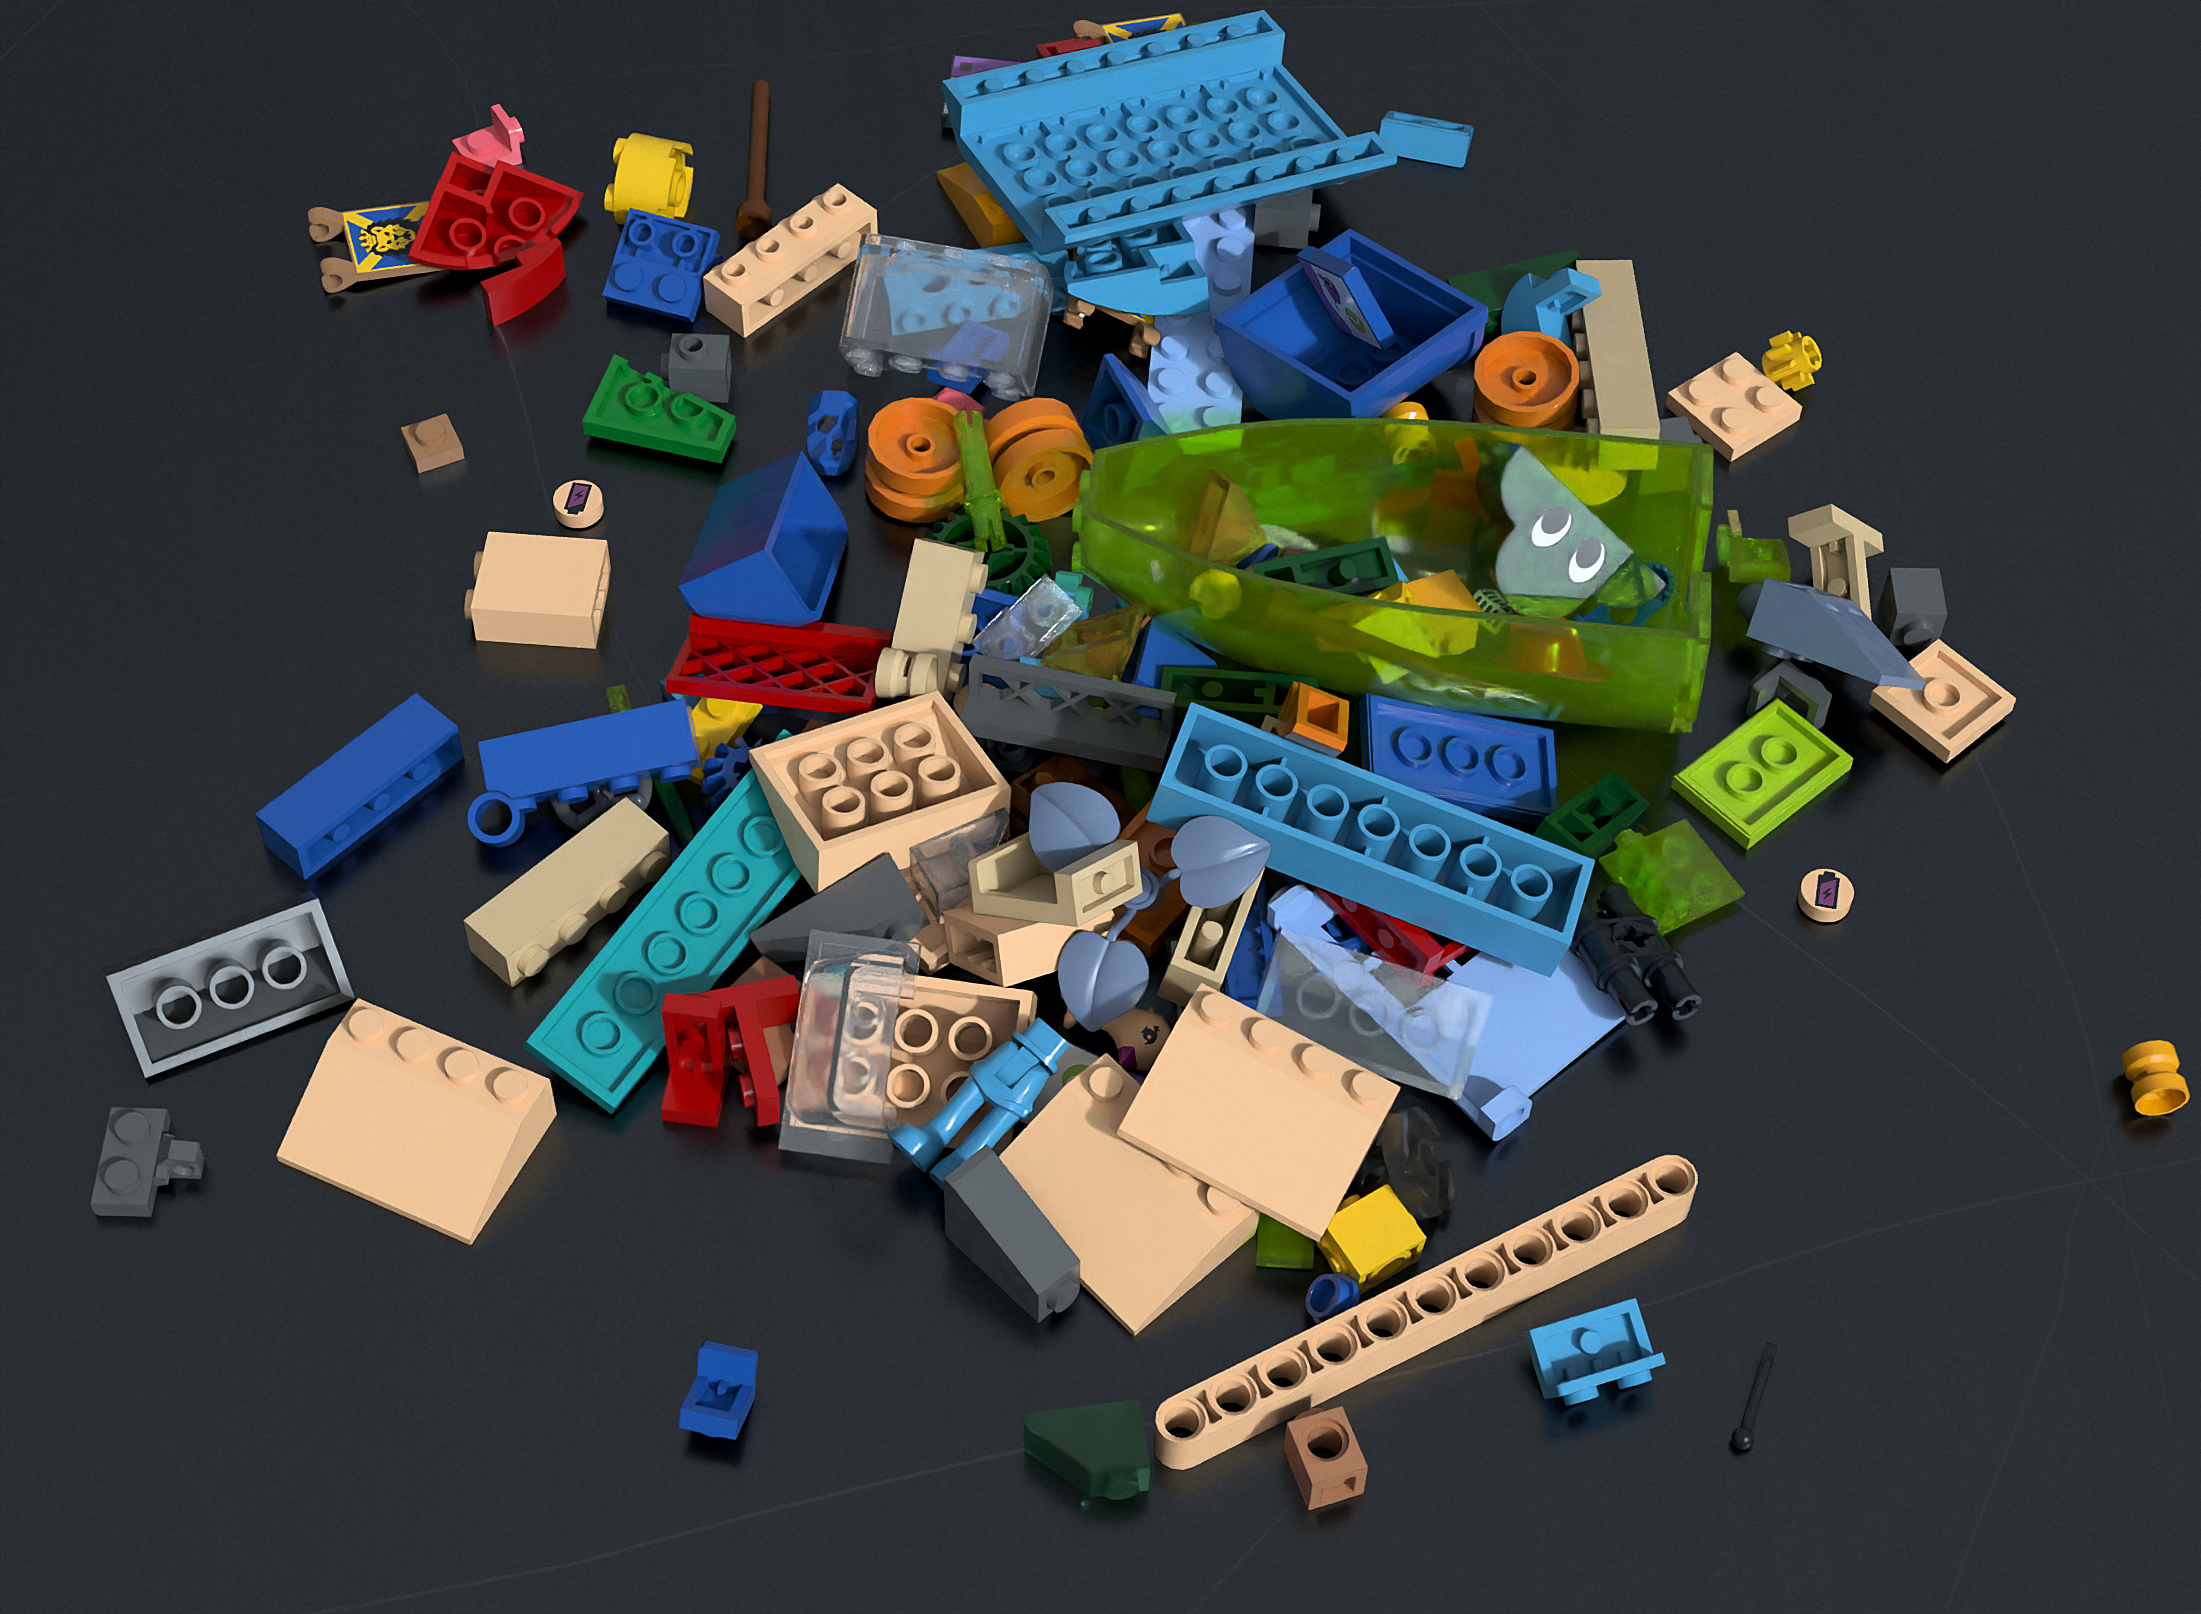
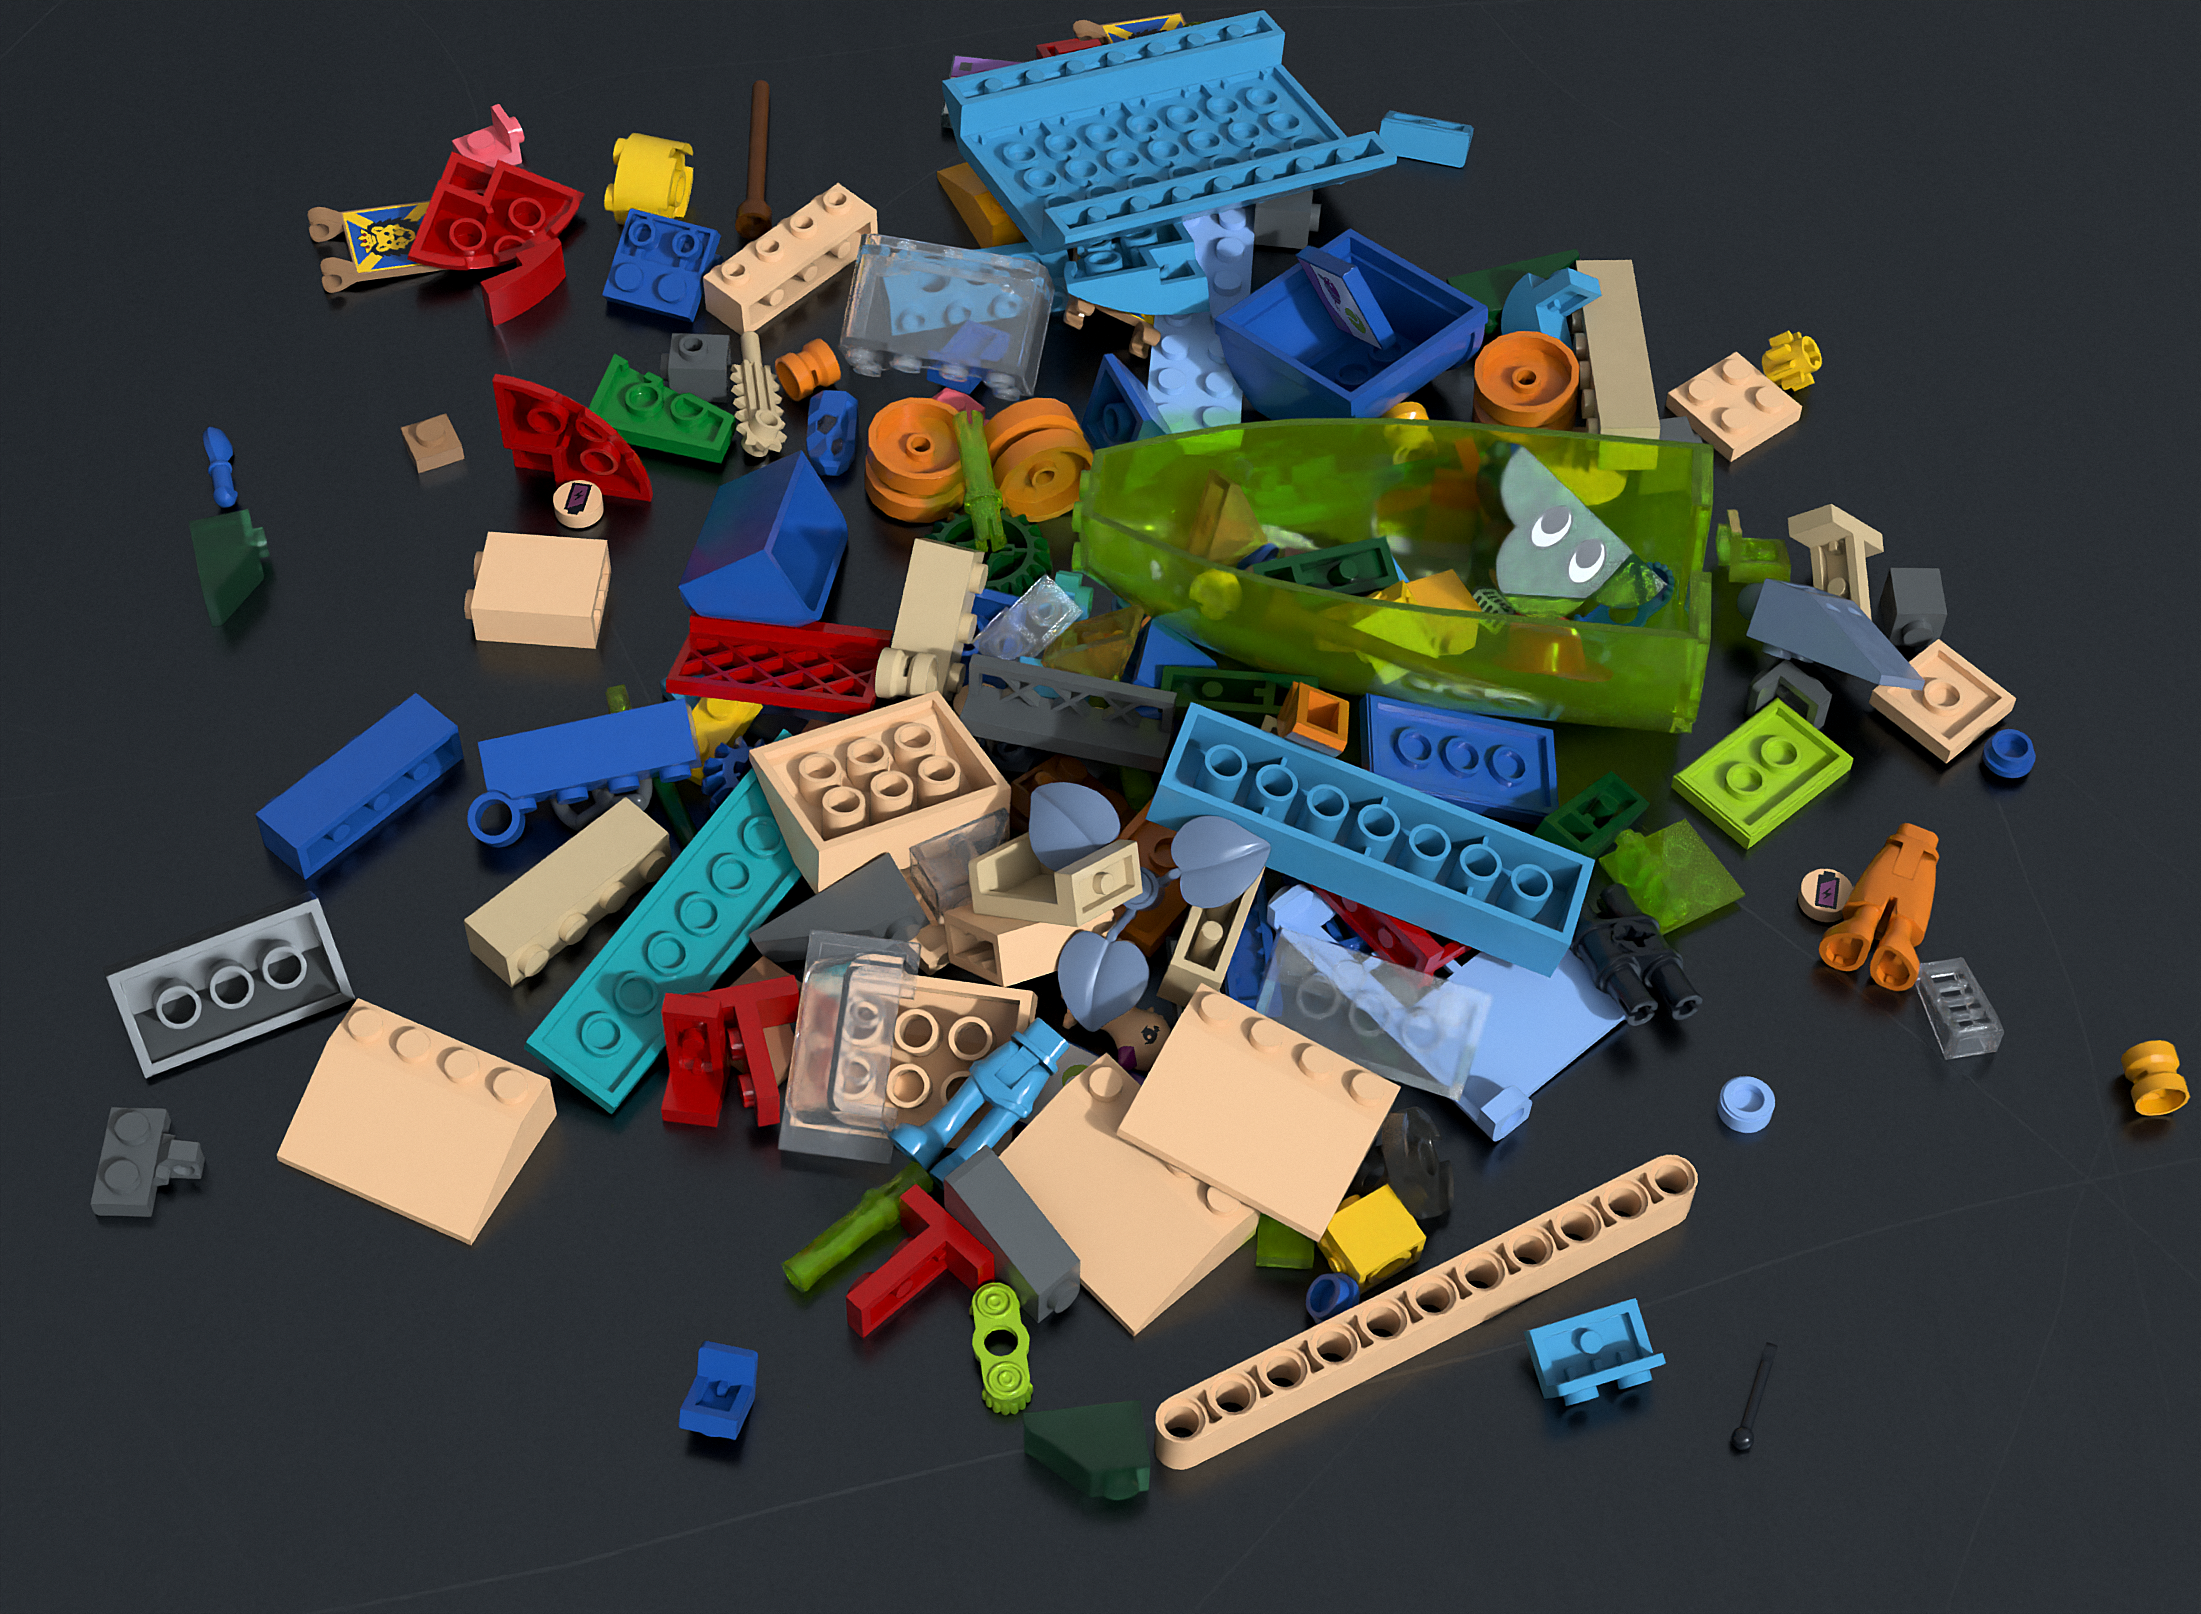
(219, 452): none -> blue piece
(228, 561): none -> clear green slope
(566, 439): none -> red brick
(757, 400): none -> tan piece
(807, 369): none -> orange wheel
(875, 1212): none -> clear neon green pin
(936, 1245): none -> red bracket
(1004, 1377): none -> lime piece
(1318, 1478): nougat brick -> none
(1745, 1104): none -> light blue tile
(1891, 905): none -> orange piece
(1957, 1040): none -> clear slope
(2009, 753): none -> blue plate

